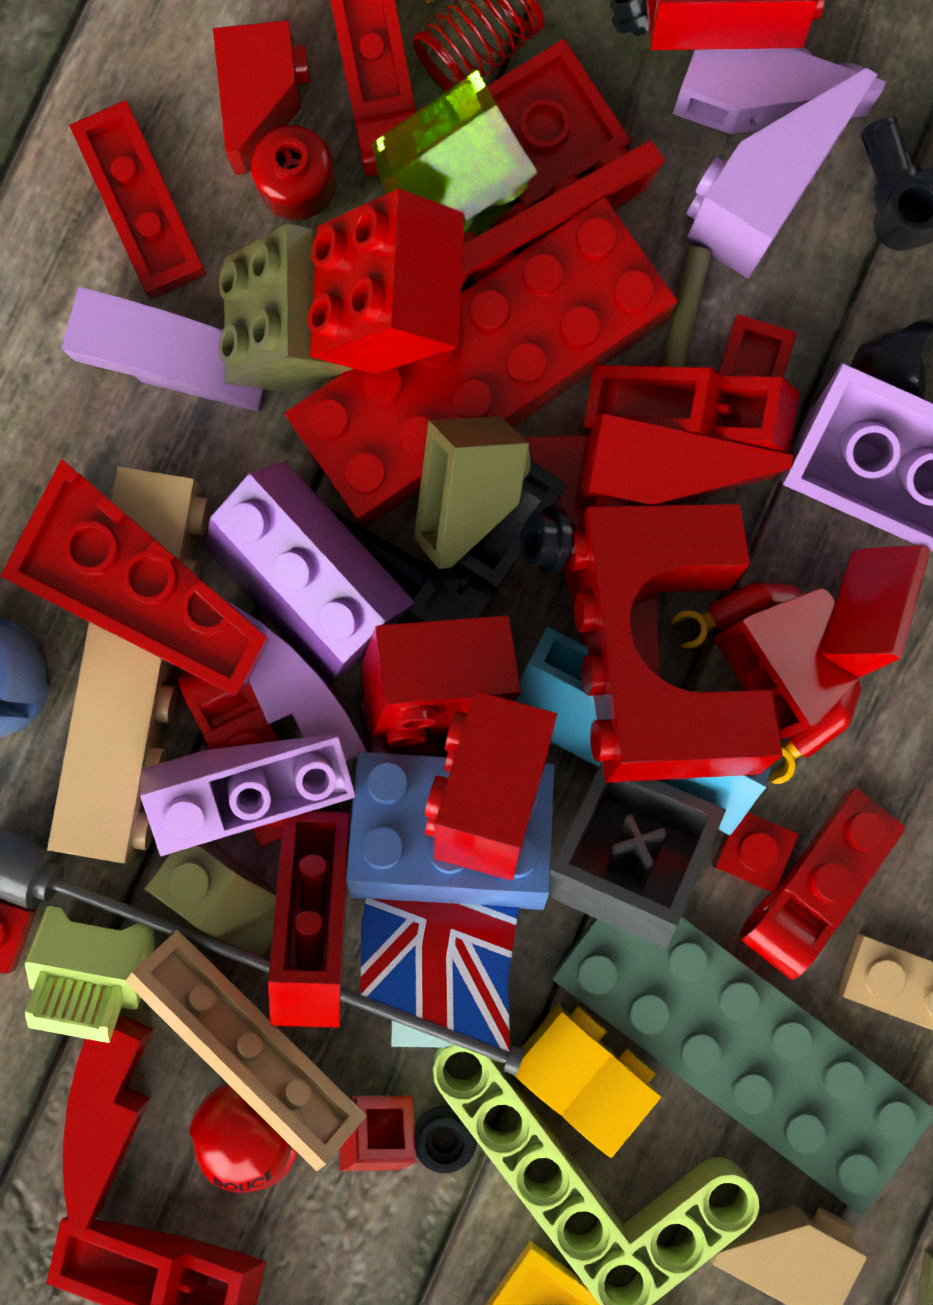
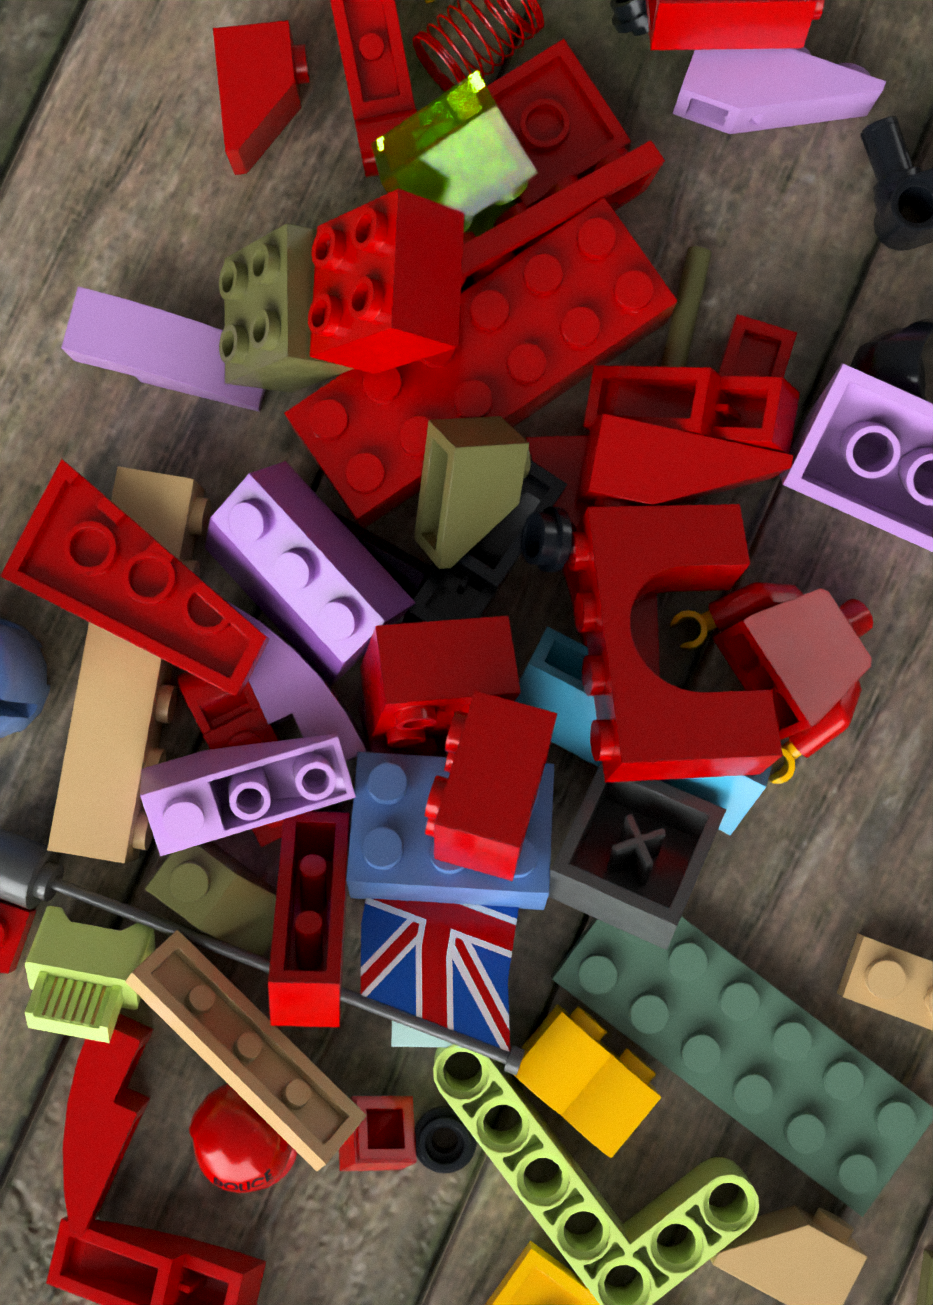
(137, 200): red plate -> none
(293, 172): red head -> none
(752, 194): lavender slope -> none
(756, 852): red plate -> none
(823, 885): red plate -> none
(875, 607): red slope -> none

